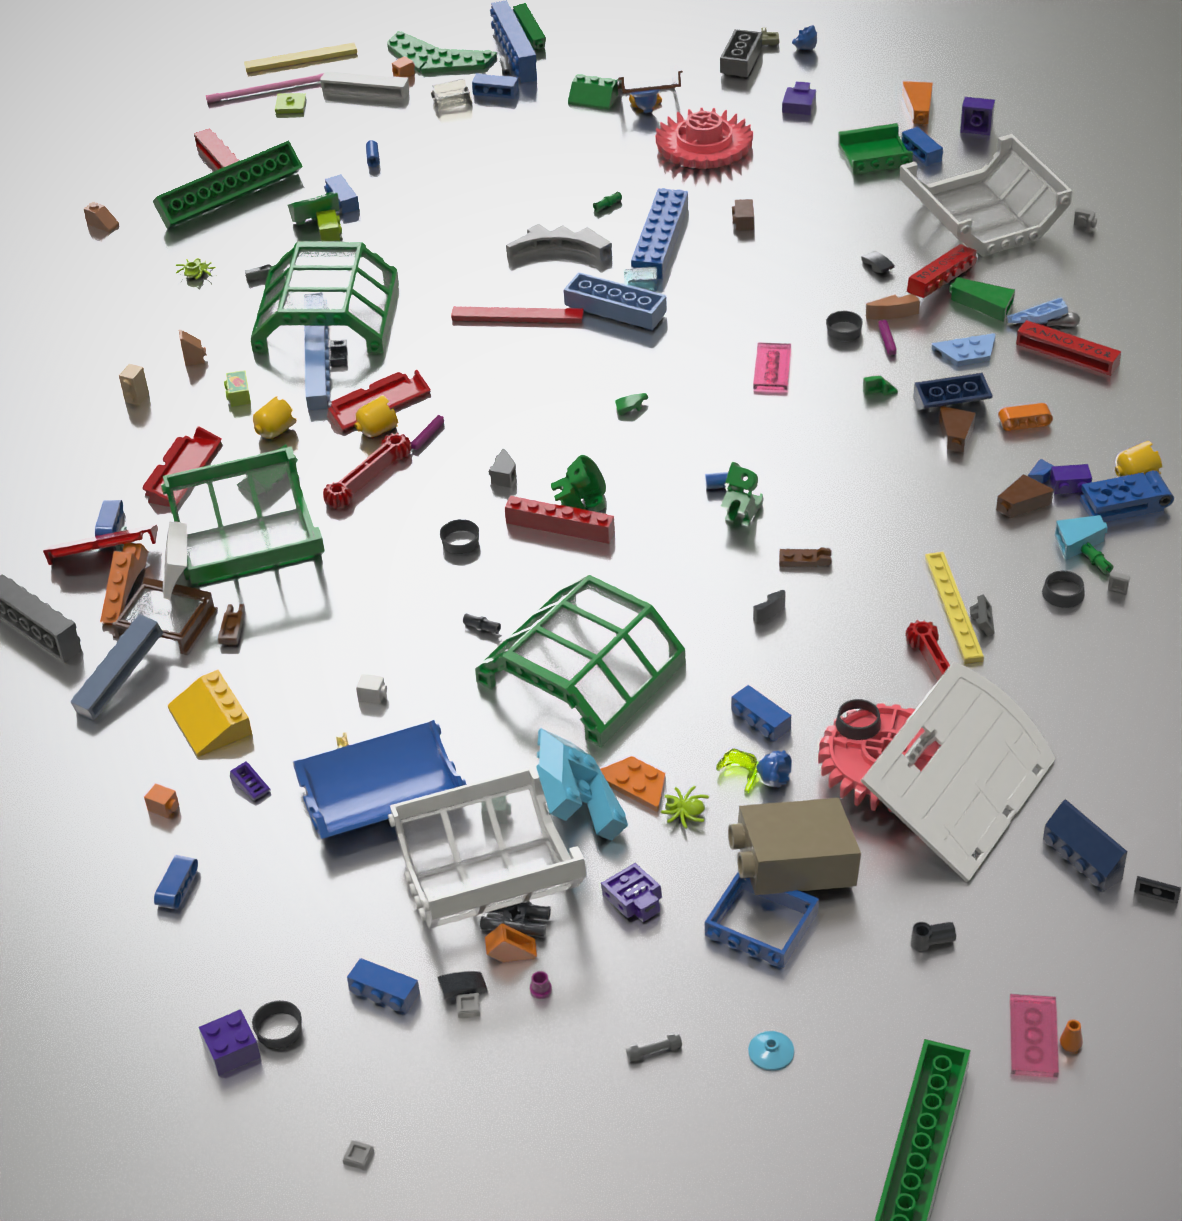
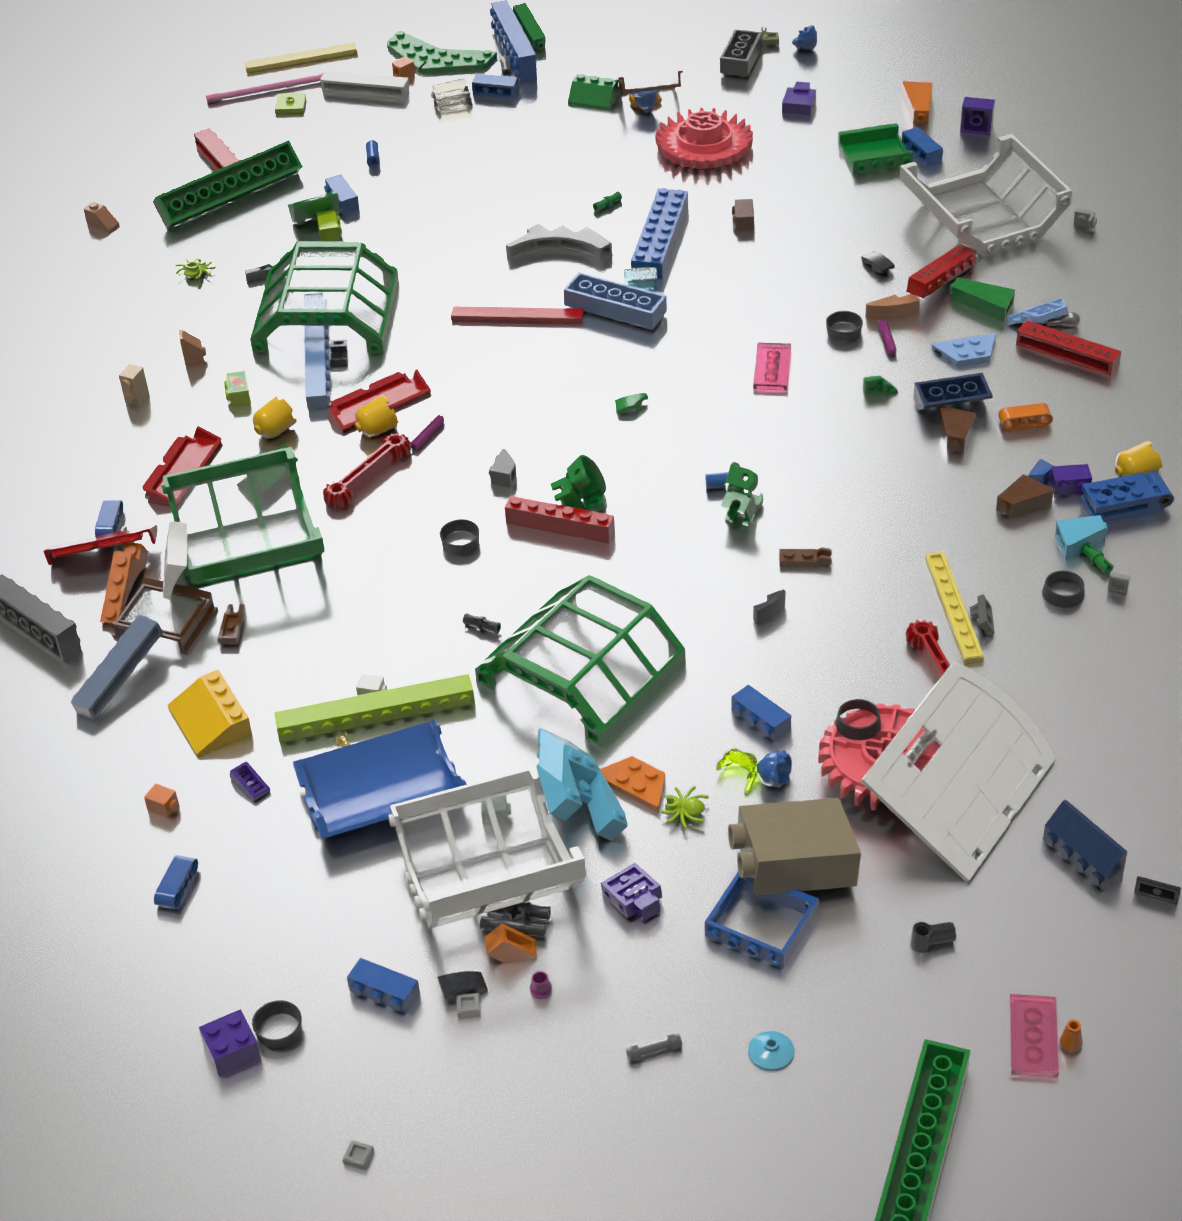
(374, 707): none -> lime brick

